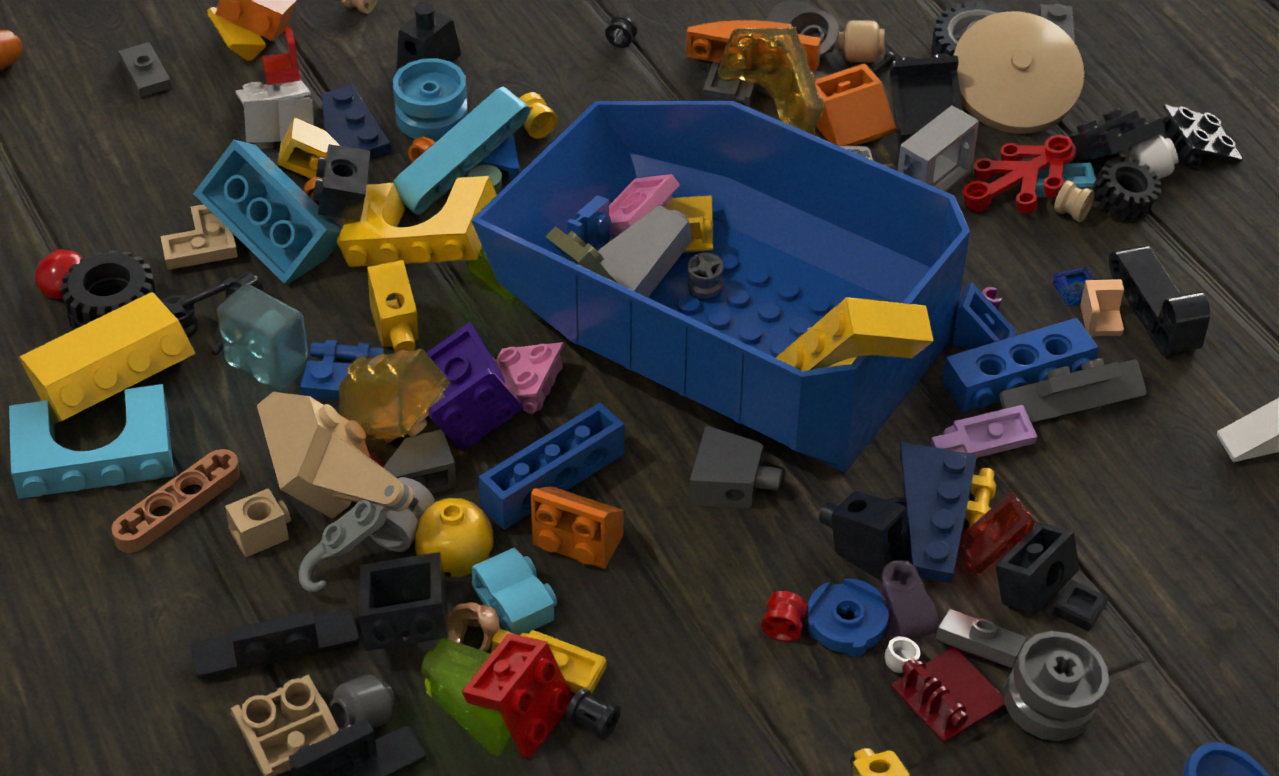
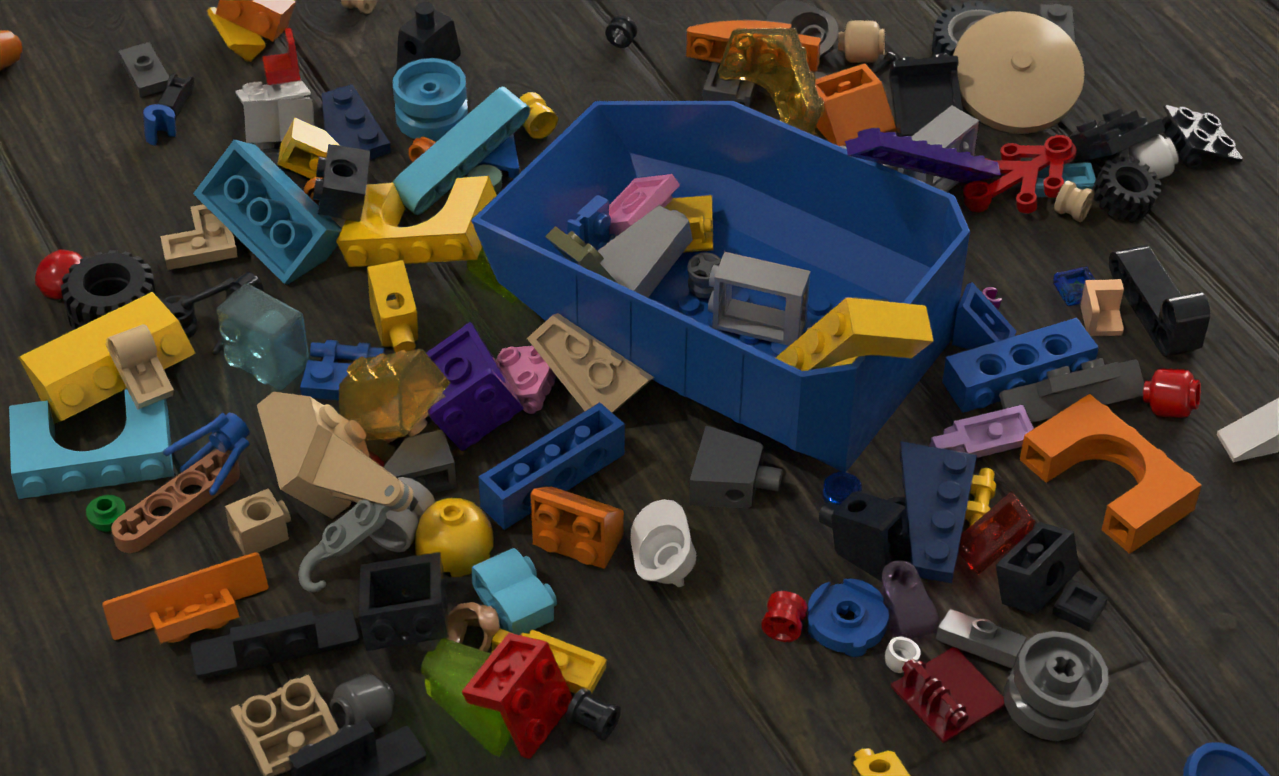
(104, 511): none -> green plate
(139, 366): none -> tan plate
(165, 112): none -> piece
(187, 602): none -> orange bracket
(228, 433): none -> blue plant
(587, 365): none -> tan wing
(662, 543): none -> white piece
(755, 319): none -> light grey window
(840, 486): none -> clear blue tile
(920, 156): none -> dark purple plate
(1094, 432): none -> orange arch
(1172, 393): none -> red head

